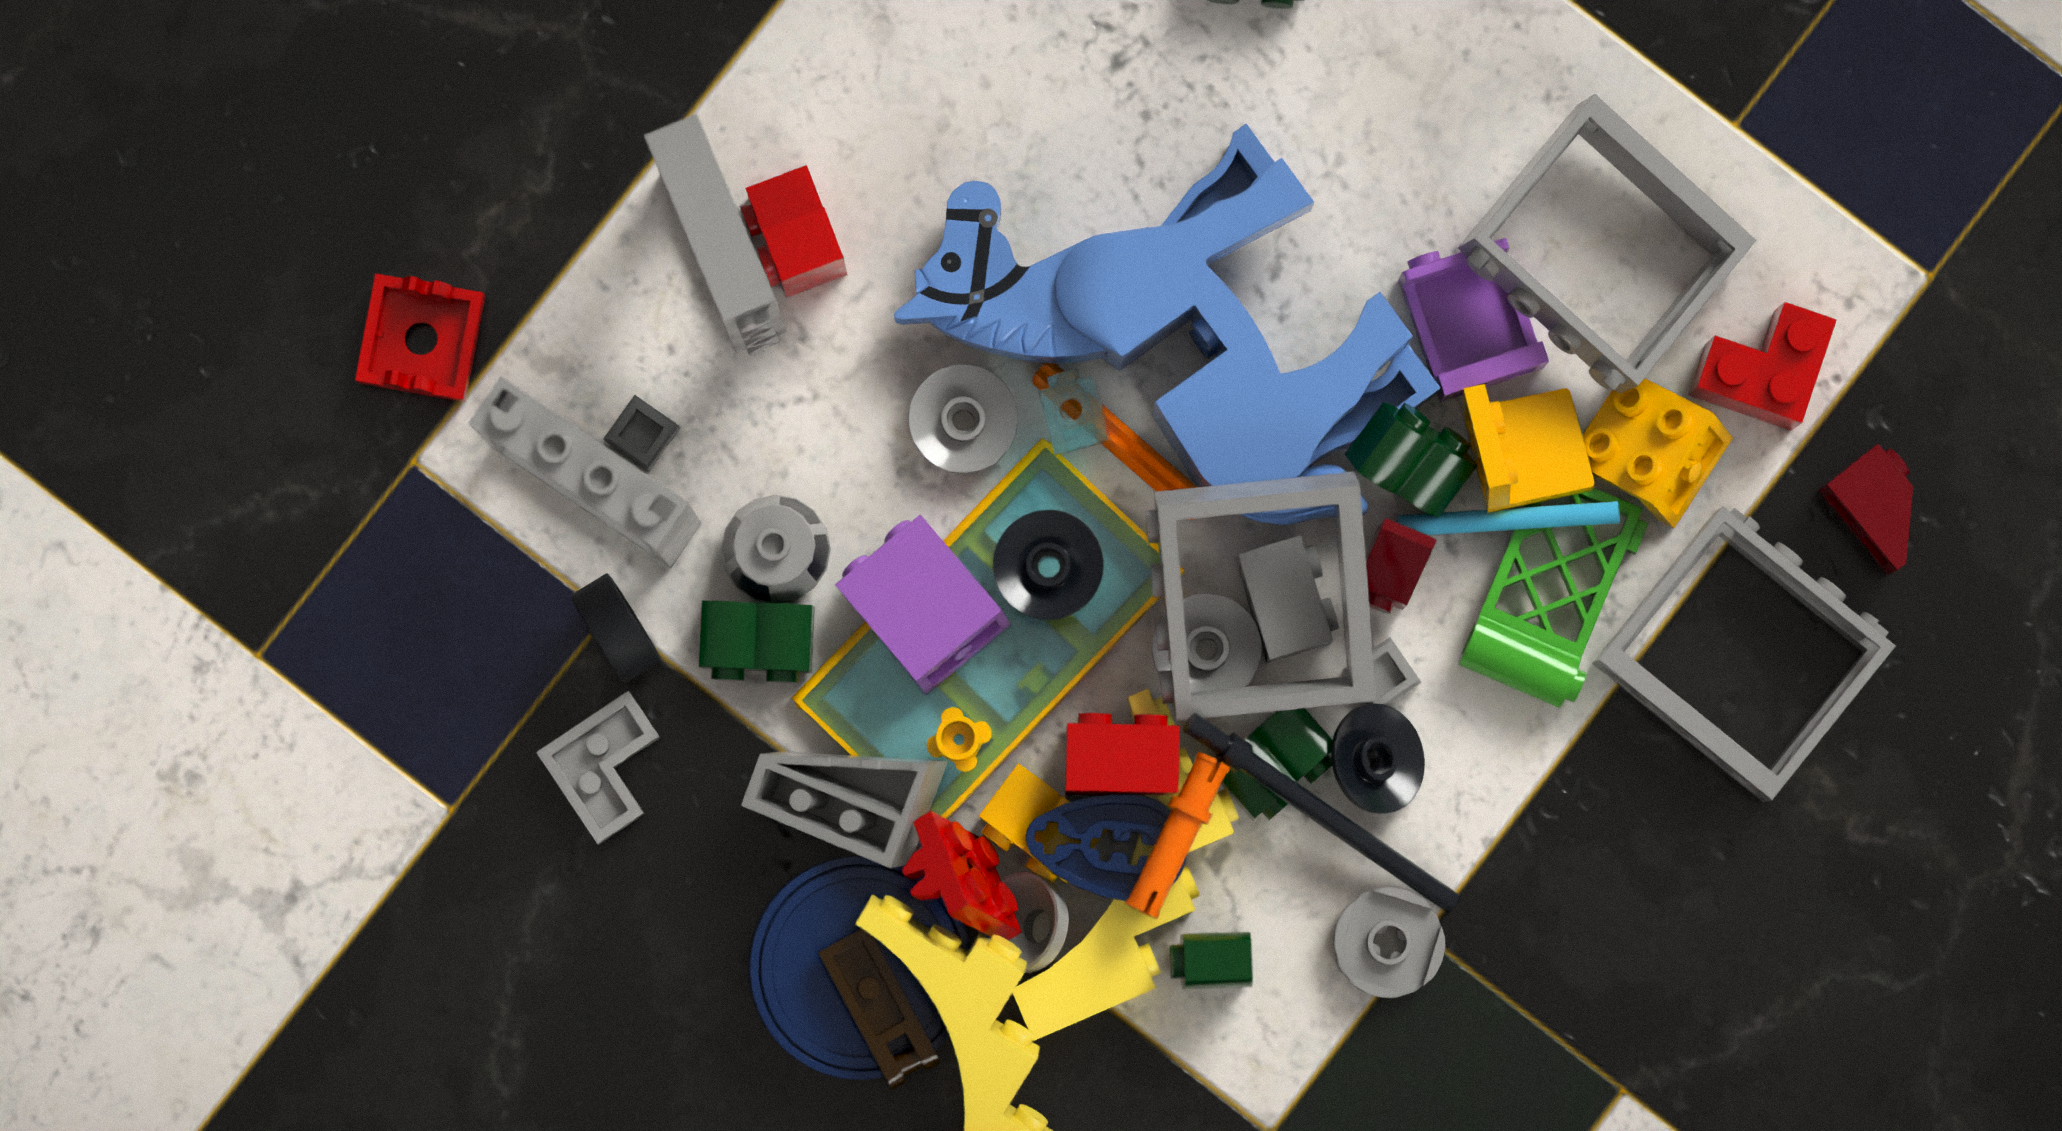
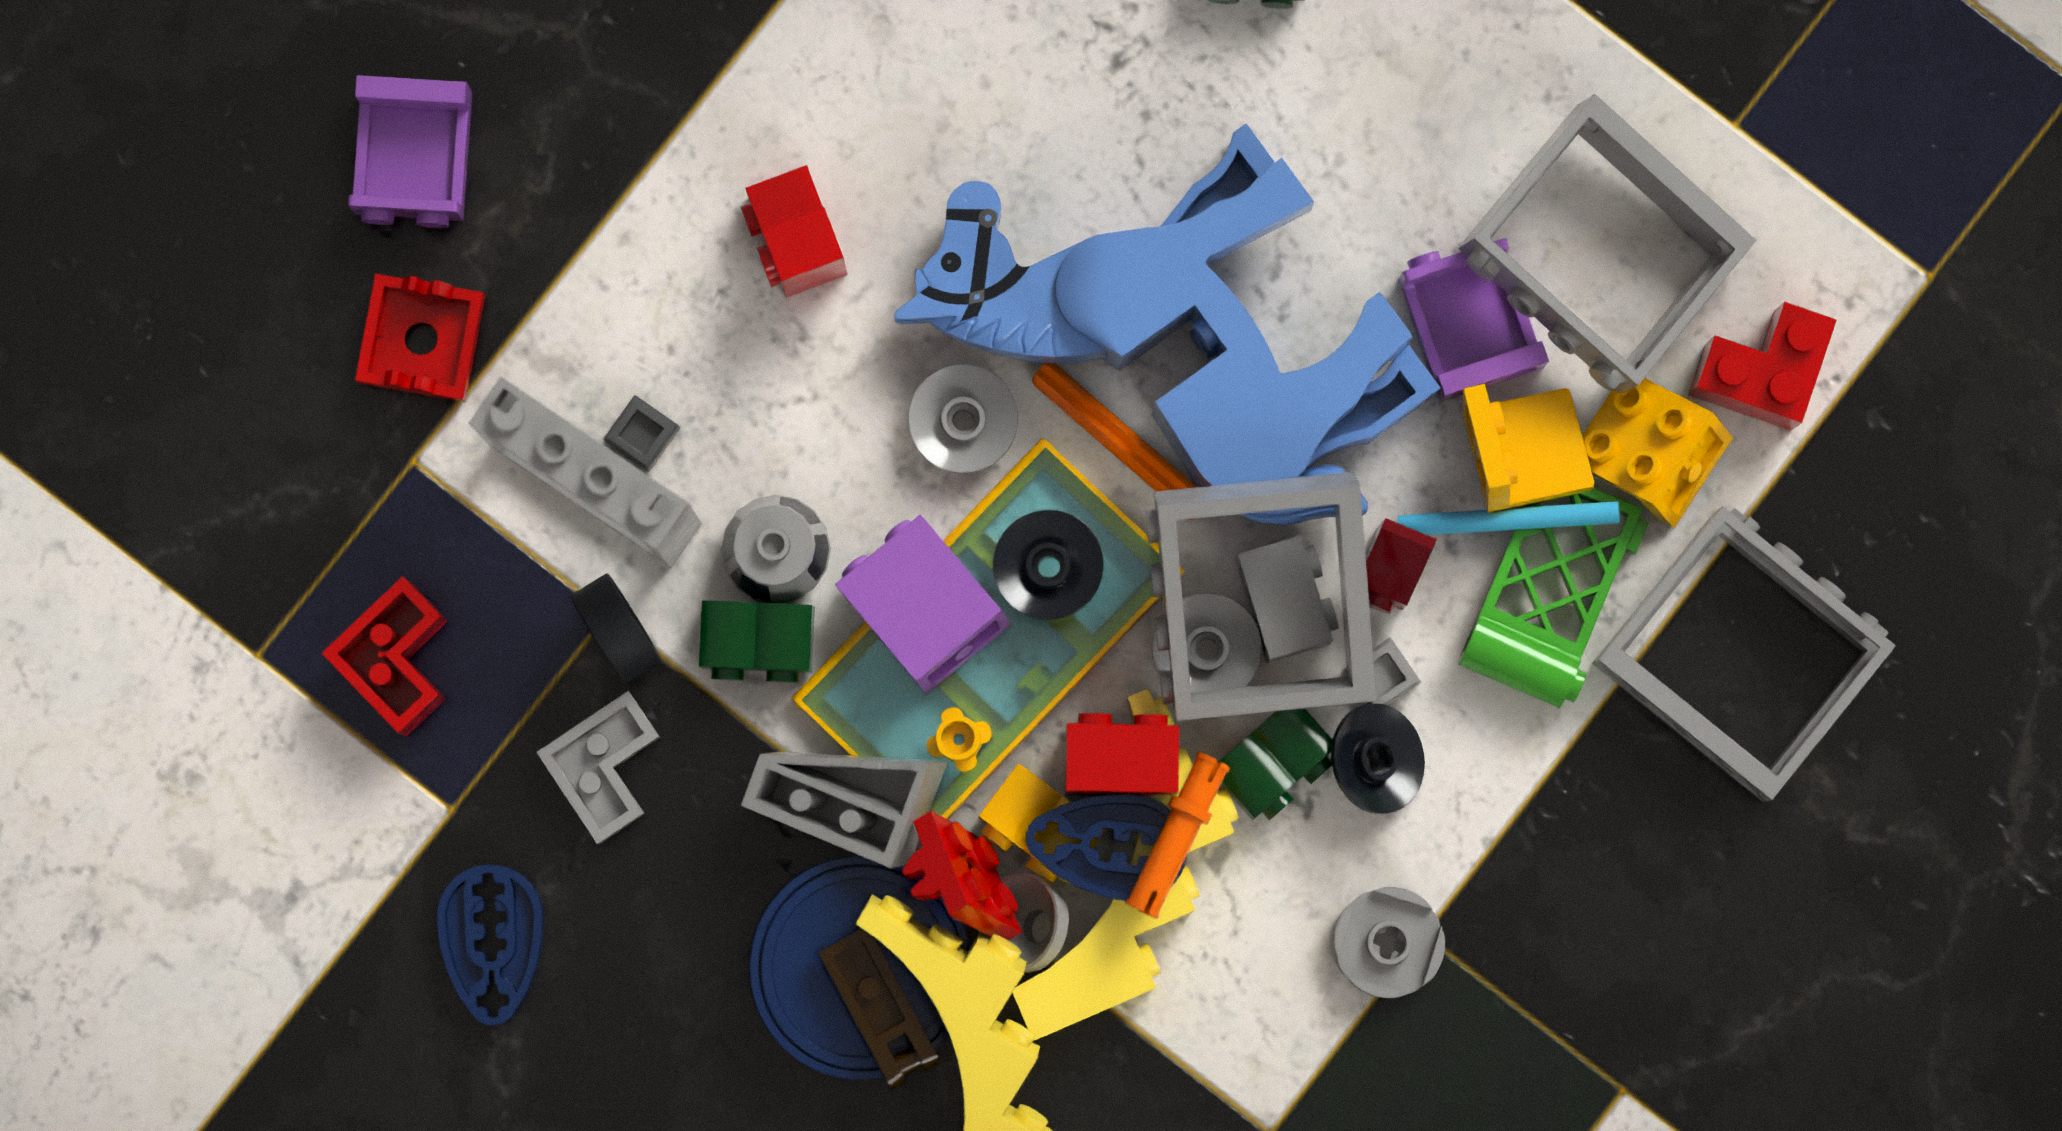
(377, 654): none -> red brick
(411, 150): none -> medium lavender panel
(460, 932): none -> dark blue piece
(717, 235): light grey window -> none
(1089, 428): clear light blue brick -> none
(1212, 960): dark green brick -> none
(1239, 756): black bar -> none
(1411, 458): dark green brick -> none
(1875, 504): dark red slope -> none

